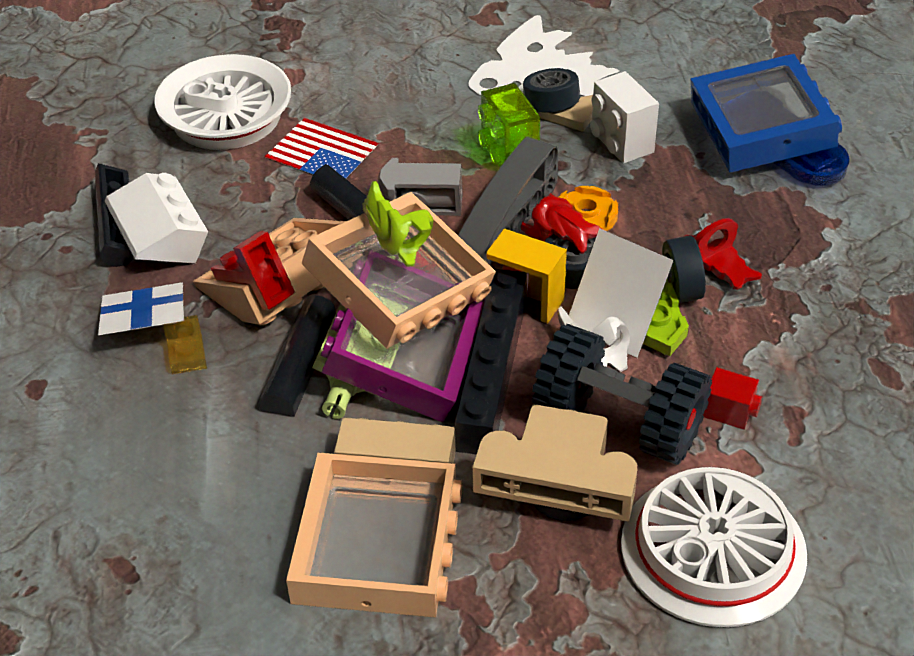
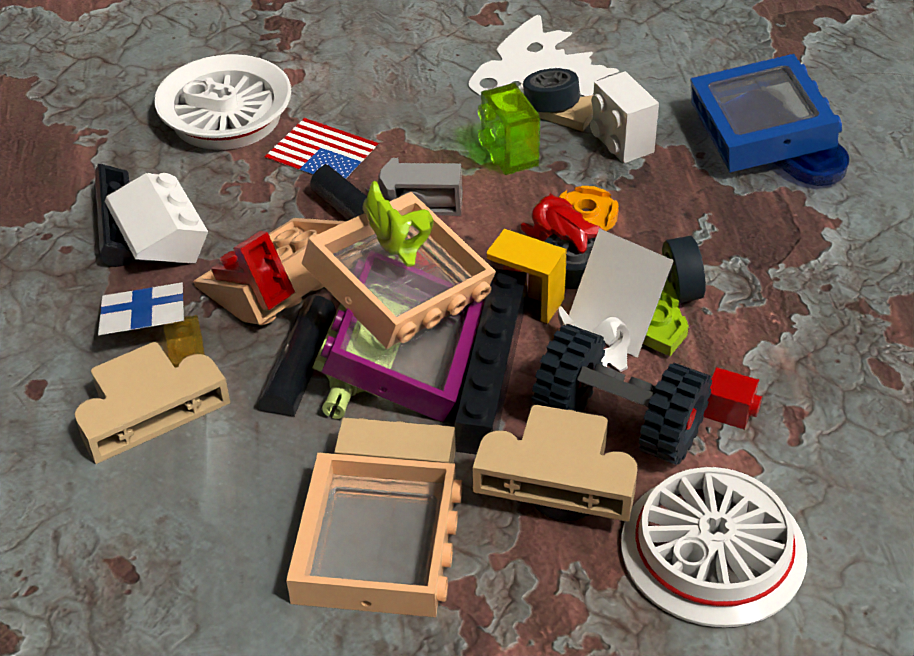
(145, 398): none -> tan brick
(512, 194): dark grey beam -> none
(722, 257): red hair -> none

